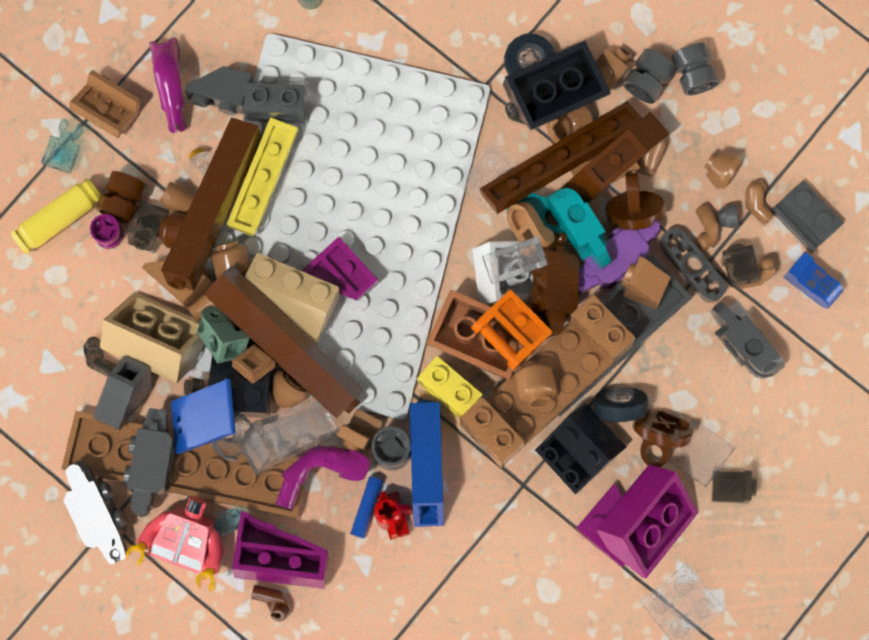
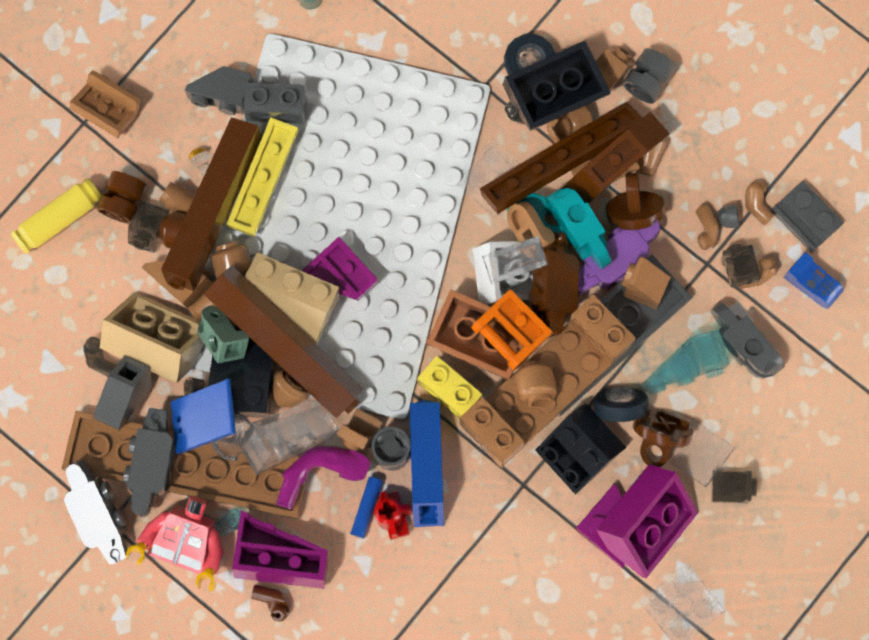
(62, 151): clear light blue plate -> none
(103, 226): magenta wheel -> none
(167, 78): magenta piece -> none
(253, 363): medium nougat tile -> none
(673, 253): dark grey beam -> none
(695, 67): dark grey wheel -> none
(696, 357): none -> clear light blue slope
(722, 168): medium nougat cone -> none

